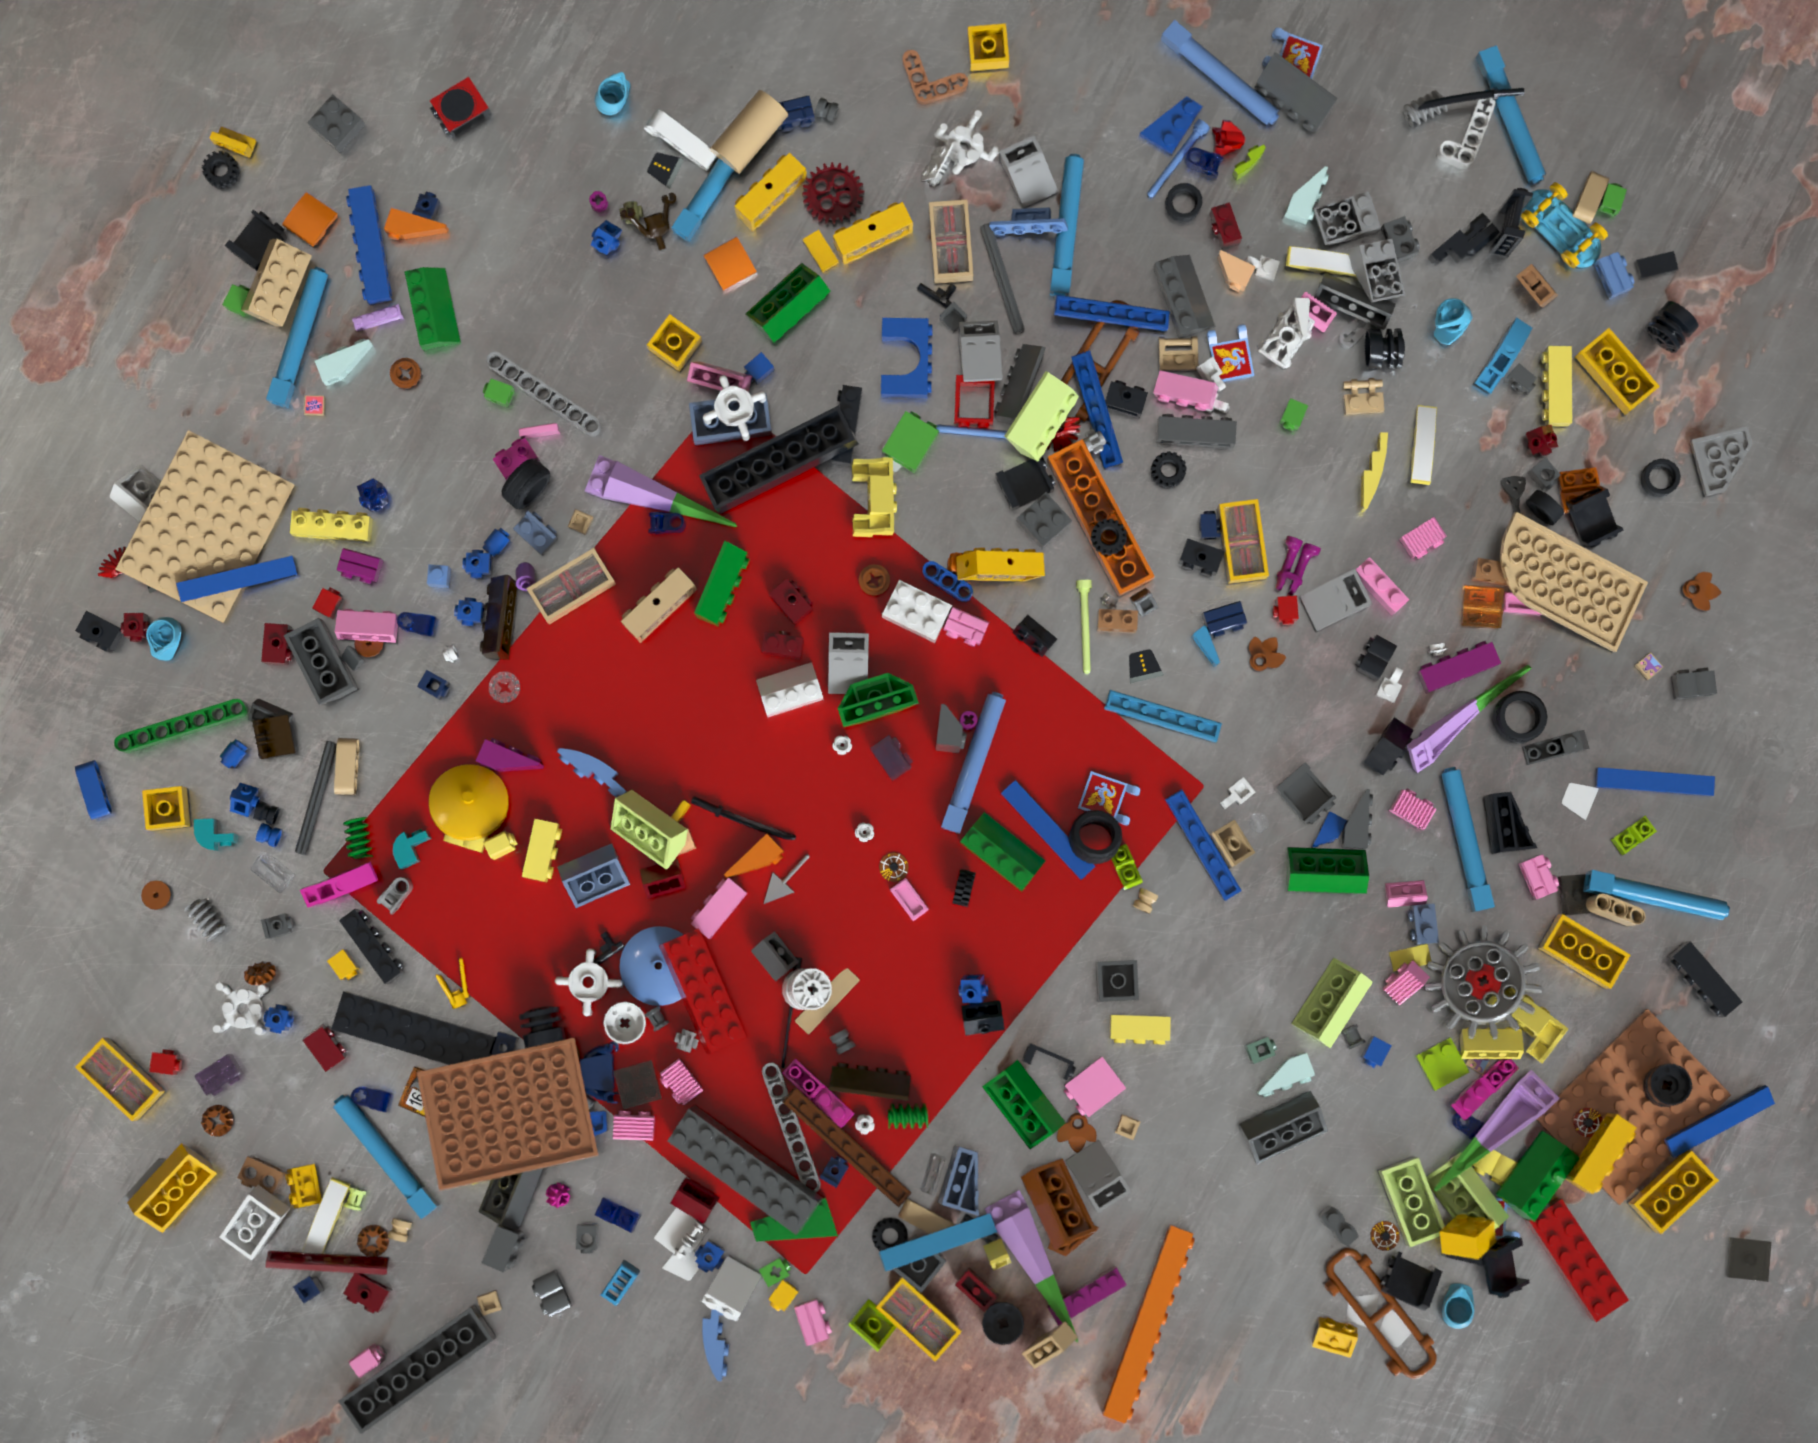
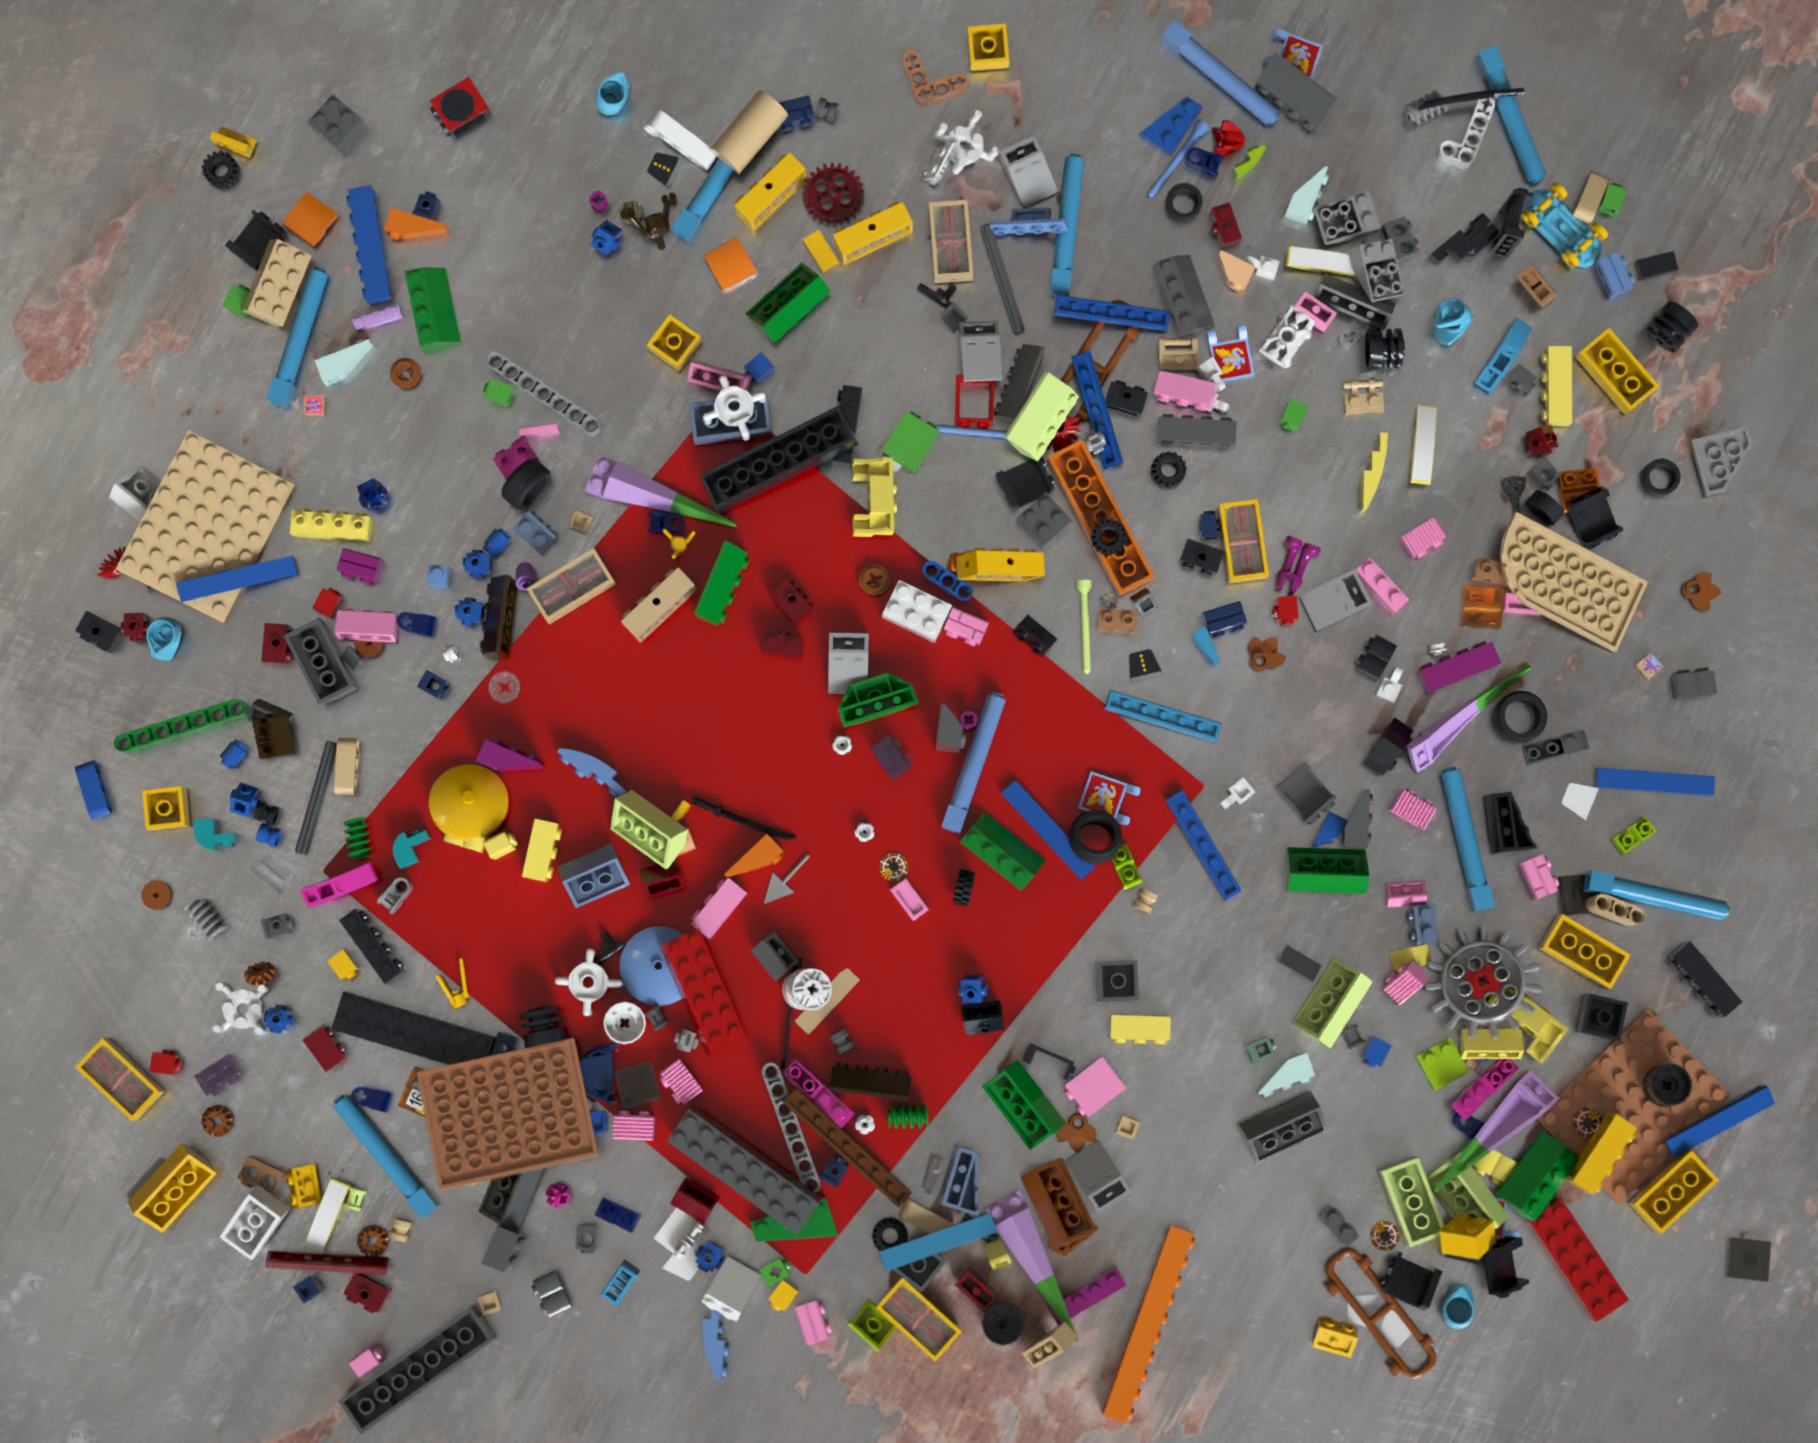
(678, 543): none -> yellow plant
(789, 689): white slope -> none
(916, 333): blue arch -> none
(1232, 844): tan slope -> none
(1299, 964): none -> dark grey slope
(1301, 312): white slope -> none
(1602, 1017): none -> black brick

